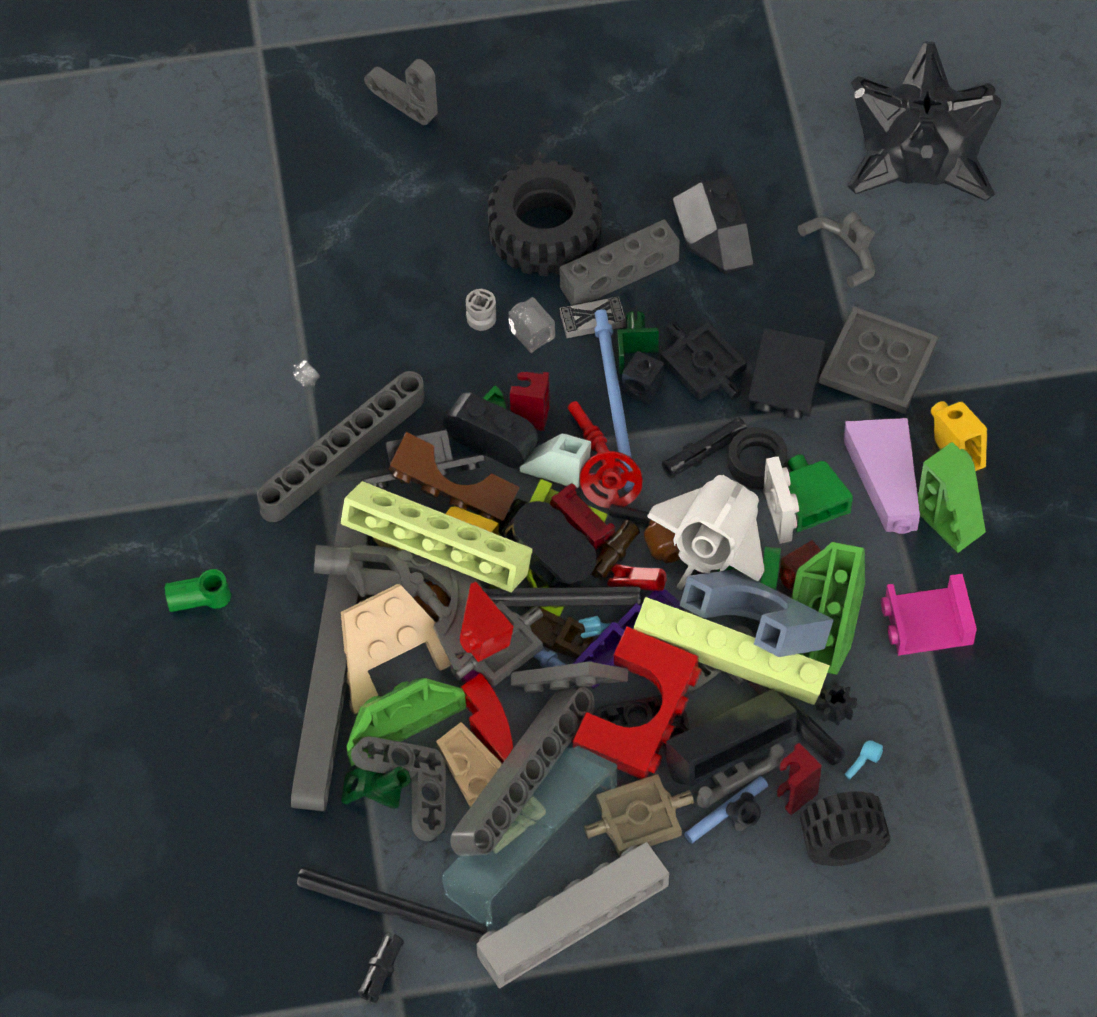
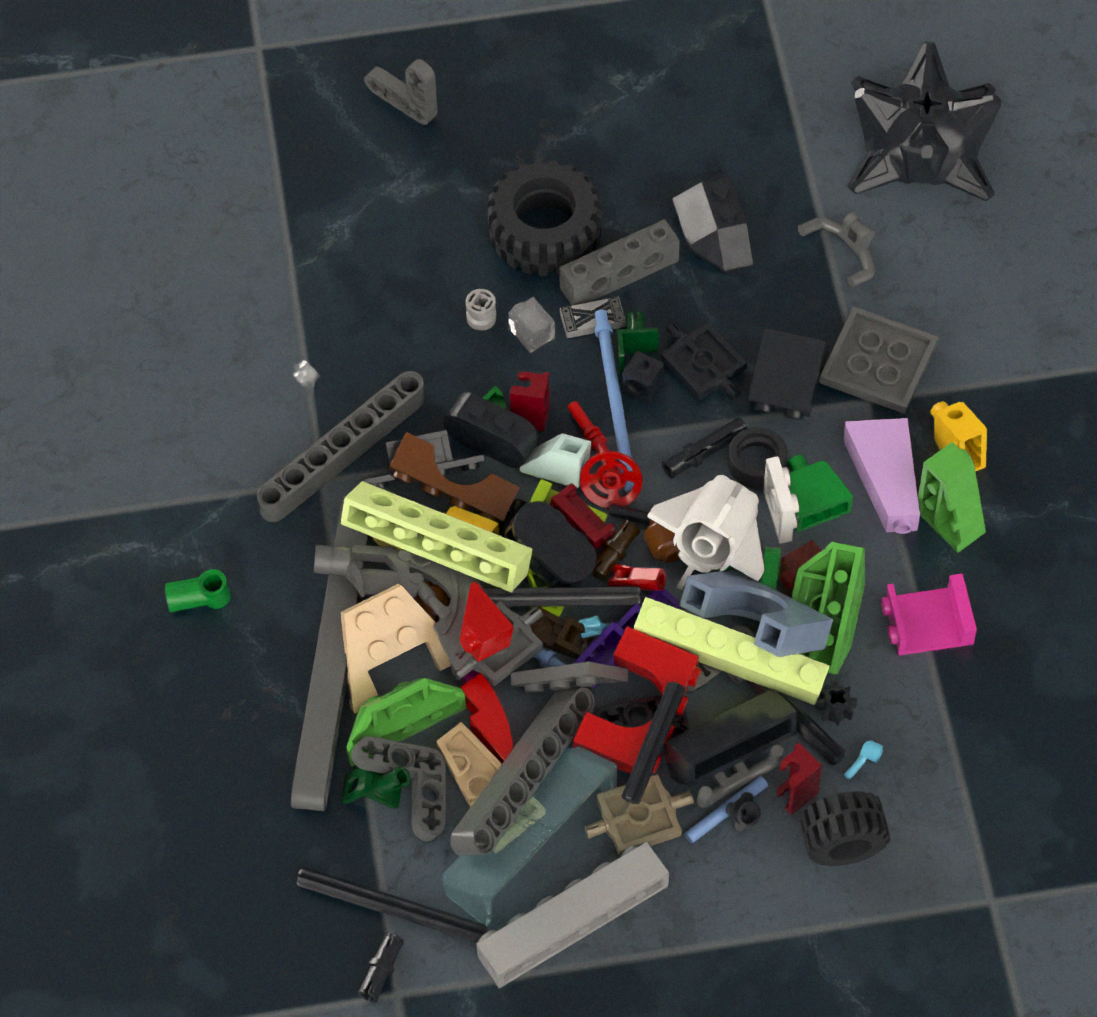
(653, 743): none -> black axle

